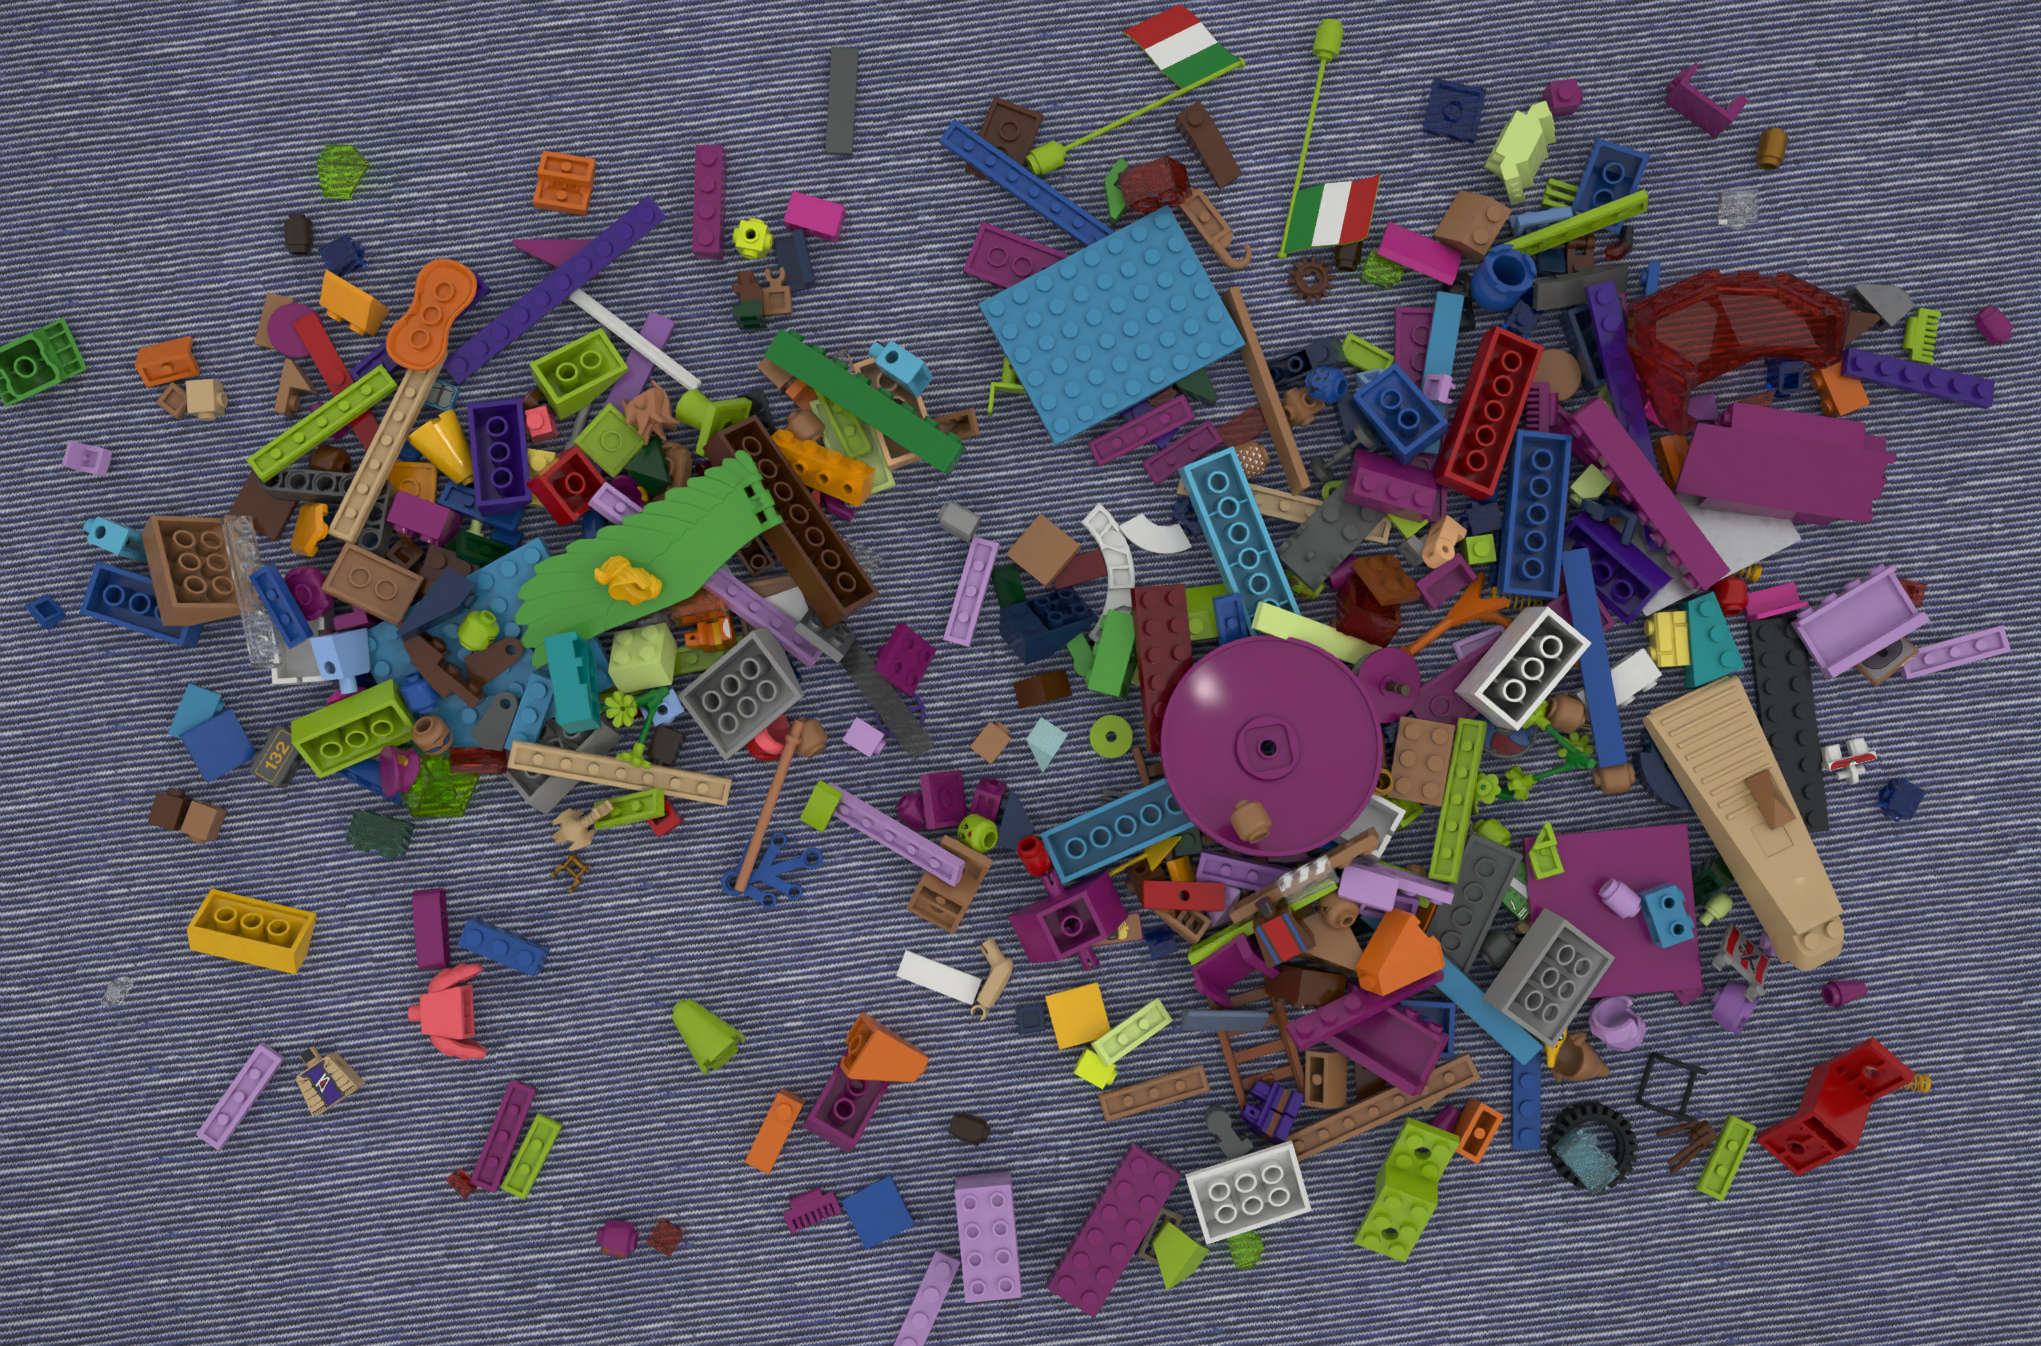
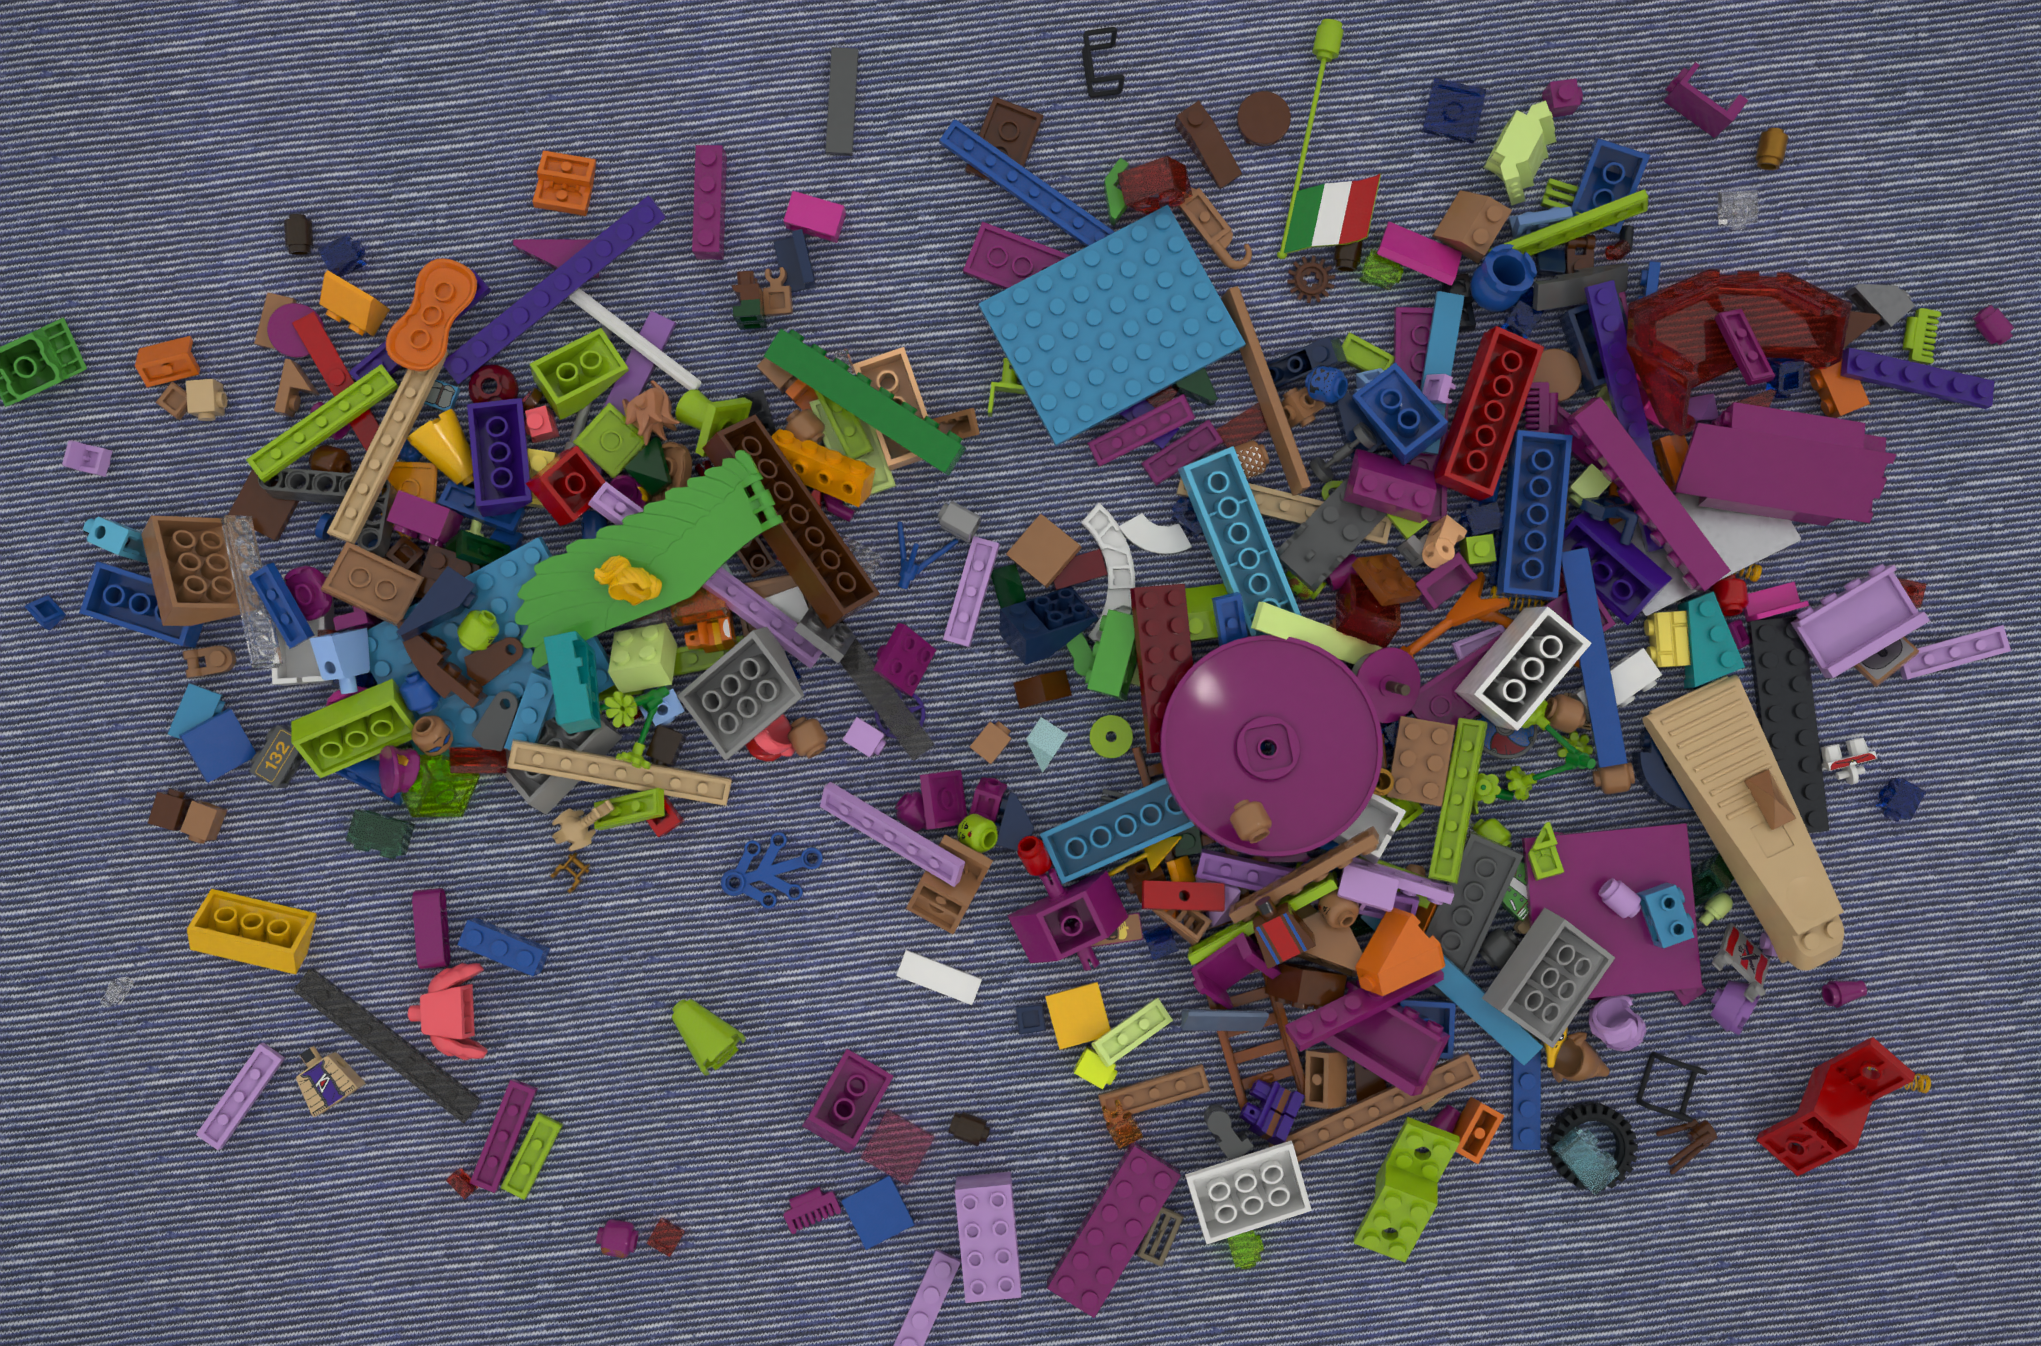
(217, 658): none -> medium nougat plate
(309, 529): light orange tile -> none
(340, 170): clear neon green slope -> none
(387, 1045): none -> clear smoke tile
(506, 384): none -> dark red piece
(754, 247): neon yellow brick -> none
(769, 805): nougat bar -> none
(775, 1130): orange slope -> none
(821, 806): lime tile -> none
(881, 1053): orange slope -> none
(897, 1147): none -> clear pink tile
(901, 367): medium azure torso -> none
(909, 567): none -> blue plant
(997, 979): tan arm -> none
(1088, 64): none -> black piece
(1122, 1126): none -> clear orange plate
(1177, 1254): lime slope -> none
(1180, 51): flag -> none
(1263, 118): none -> reddish brown tile
(1307, 880): clear tile -> none
(1725, 1157): lime tile -> none
(1739, 633): none -> magenta slope
(1744, 347): none -> magenta tile

